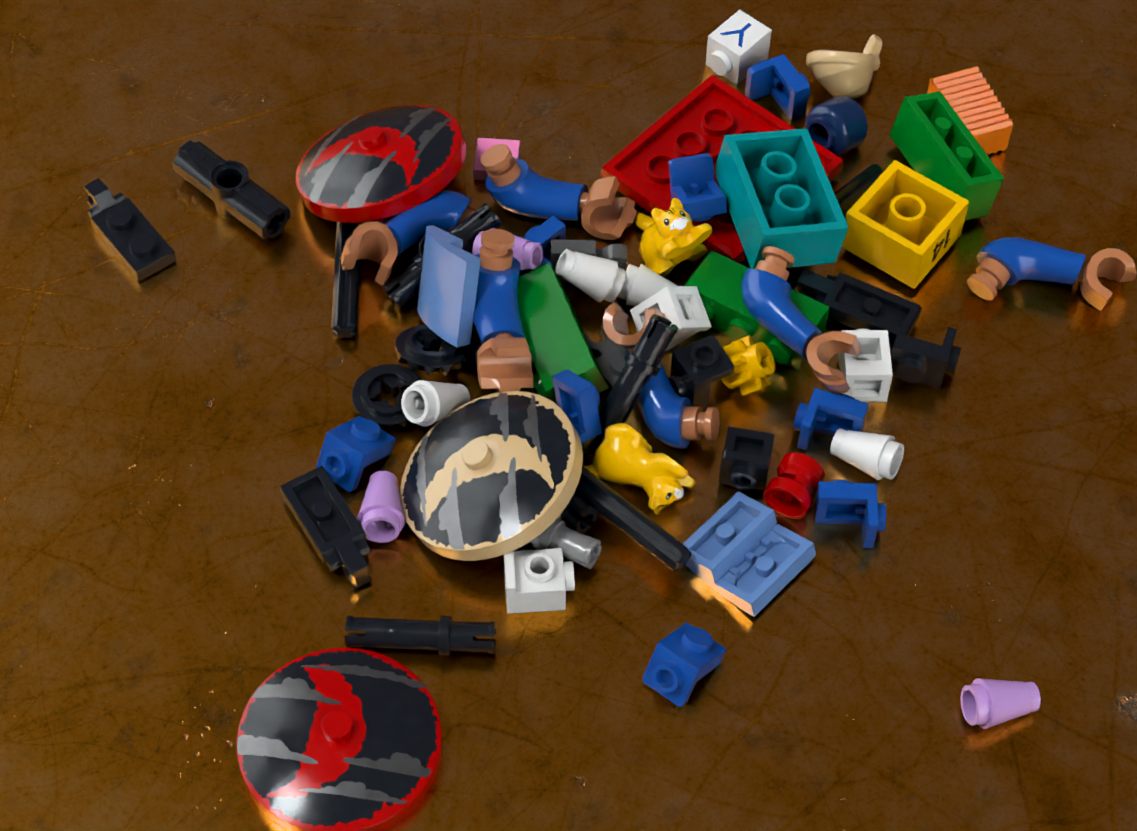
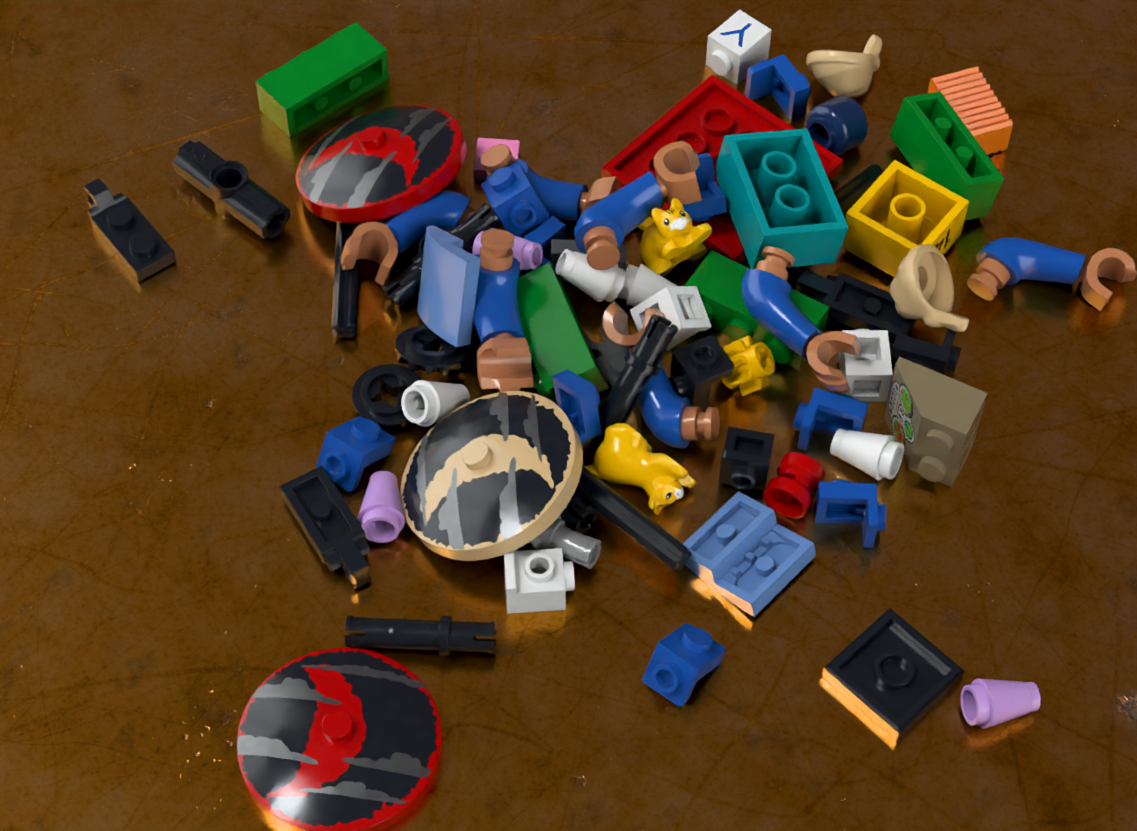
(322, 79): none -> green brick
(515, 199): none -> blue bracket
(608, 221): none -> piece
(893, 674): none -> black tile
(926, 289): none -> tan hat
(933, 420): none -> dark tan slope

